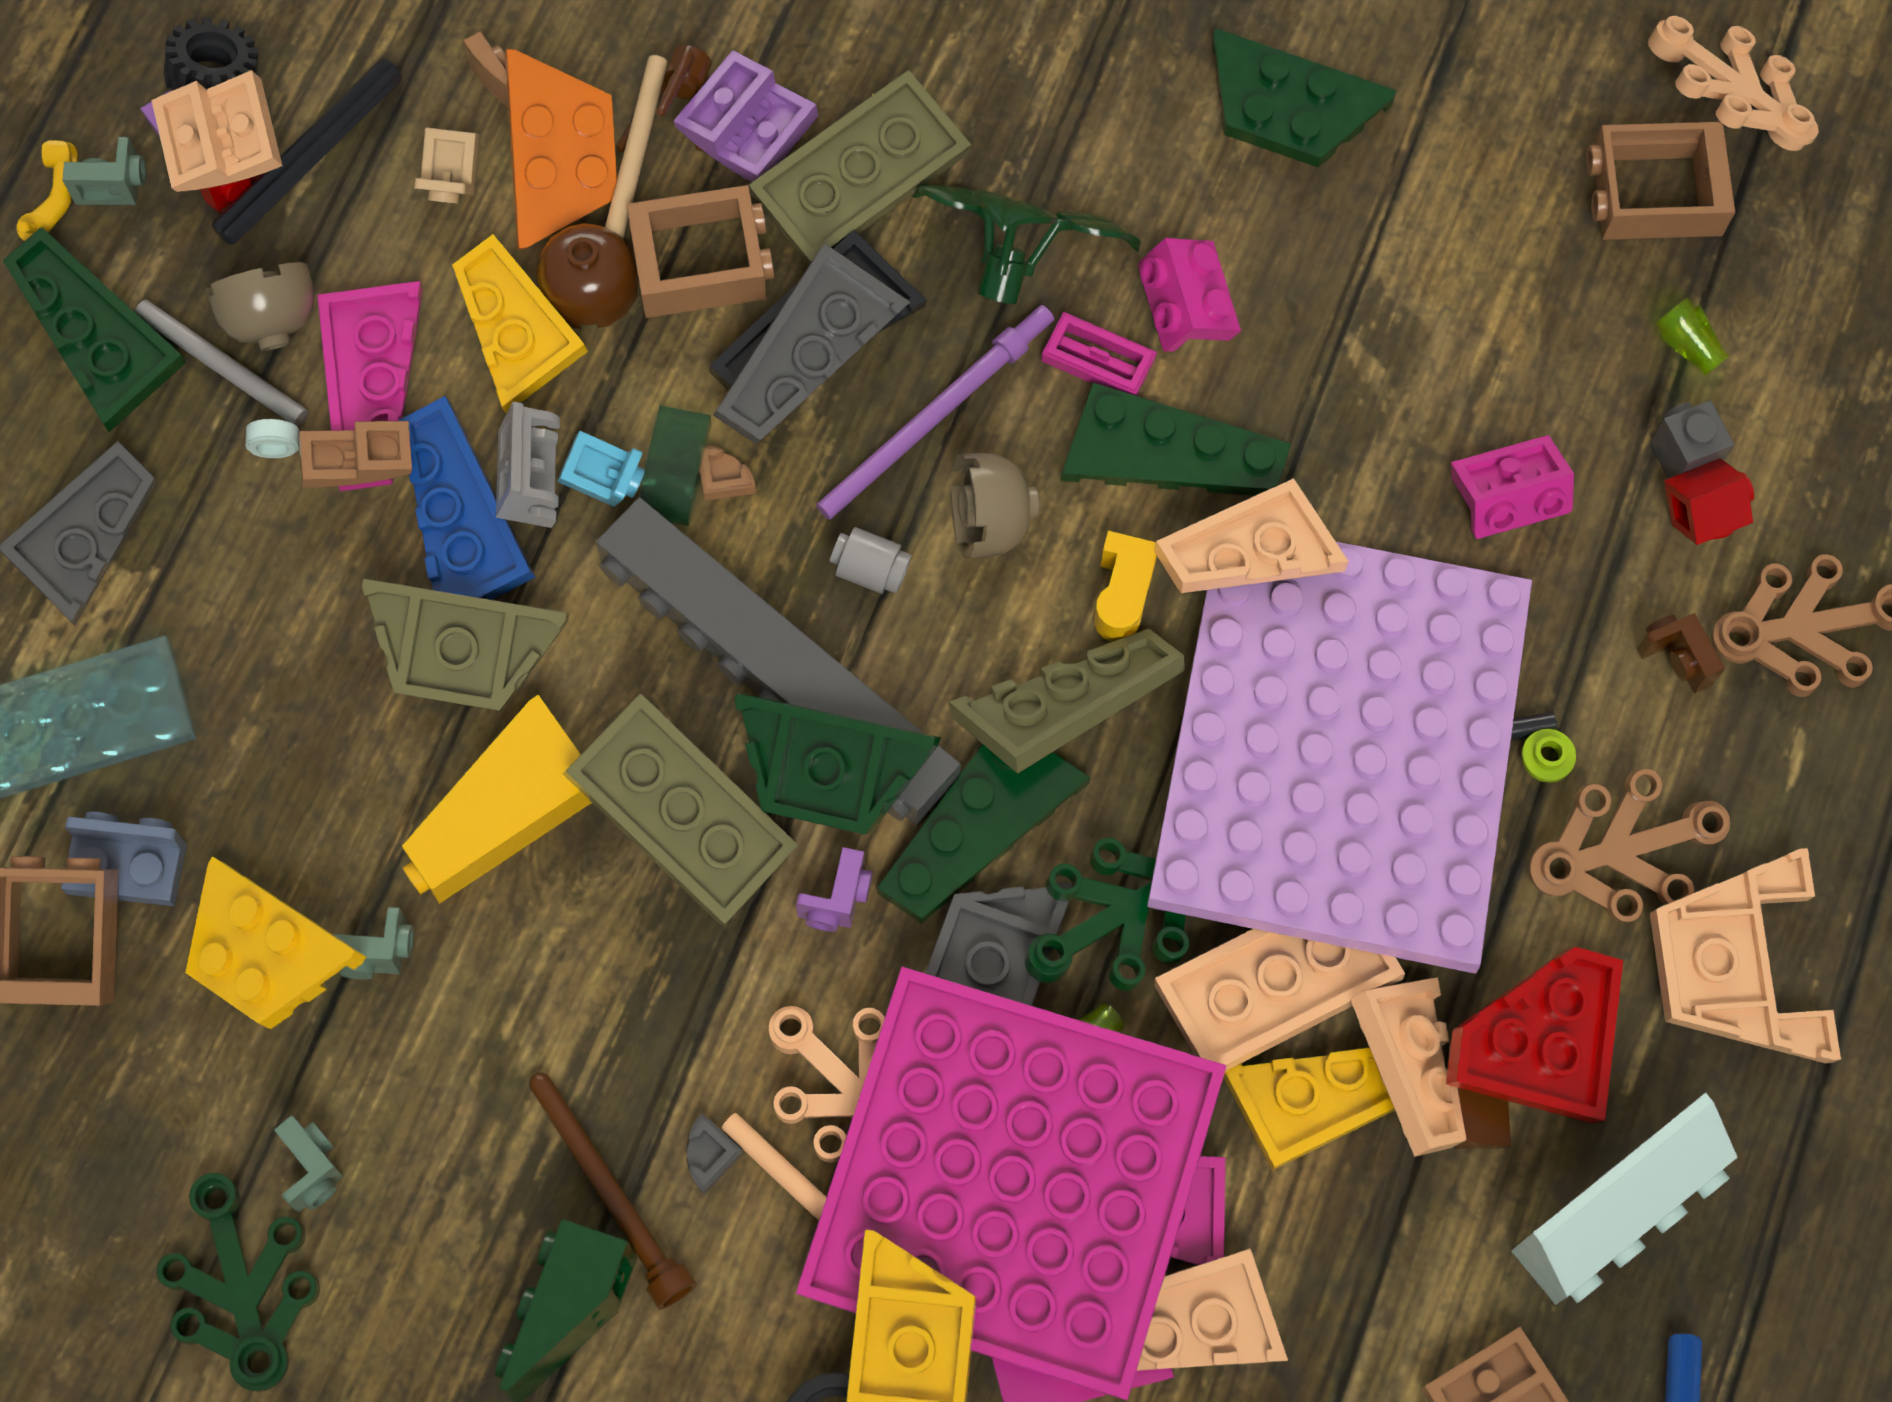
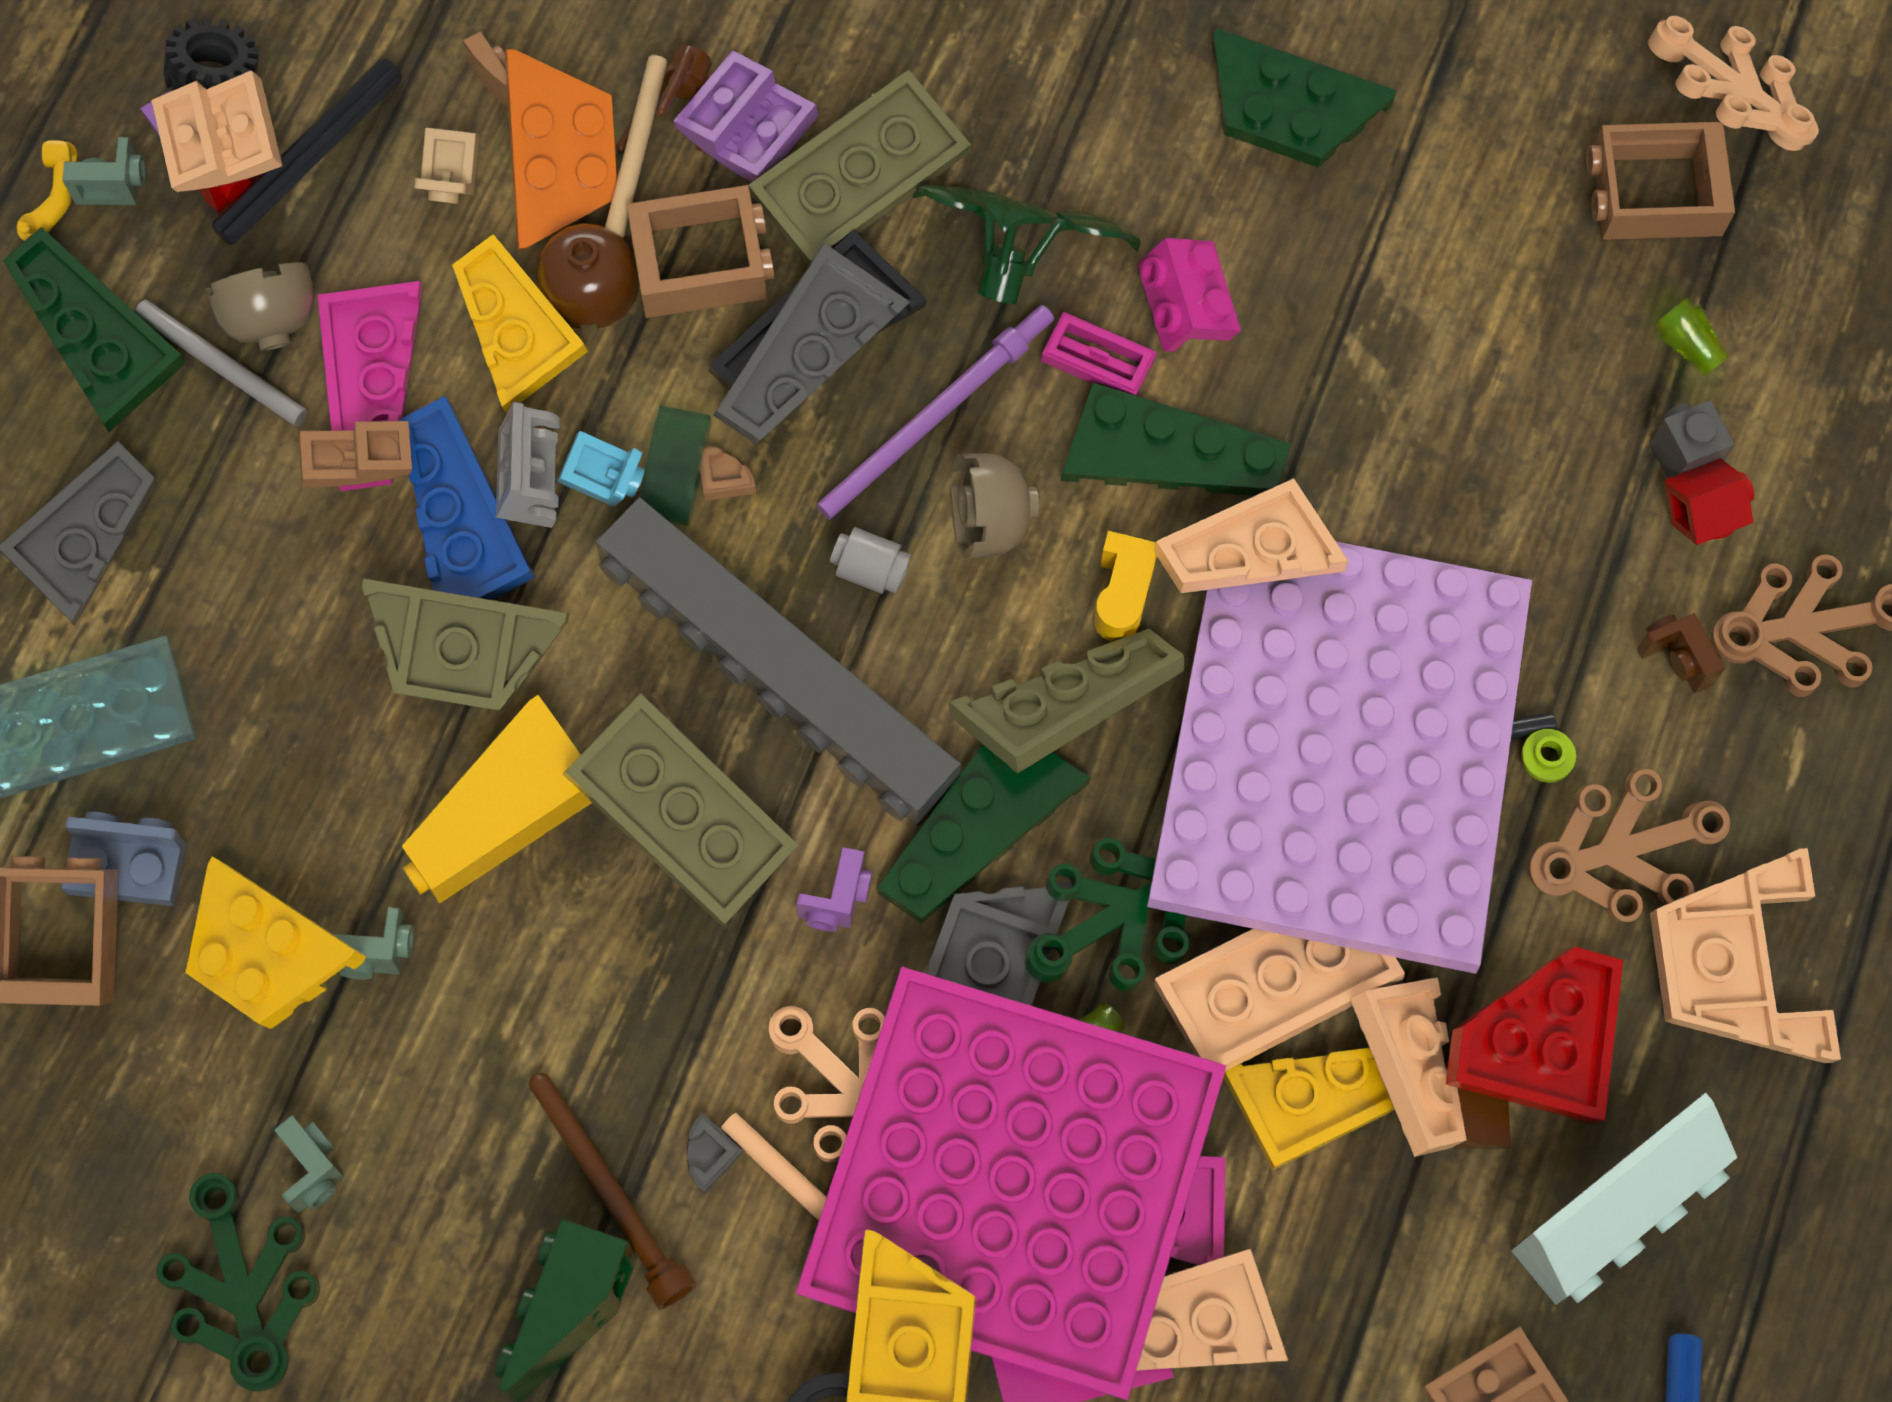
(272, 438): light aqua tile -> none
(828, 763): dark green wing -> none
(1514, 486): dark pink bracket -> none

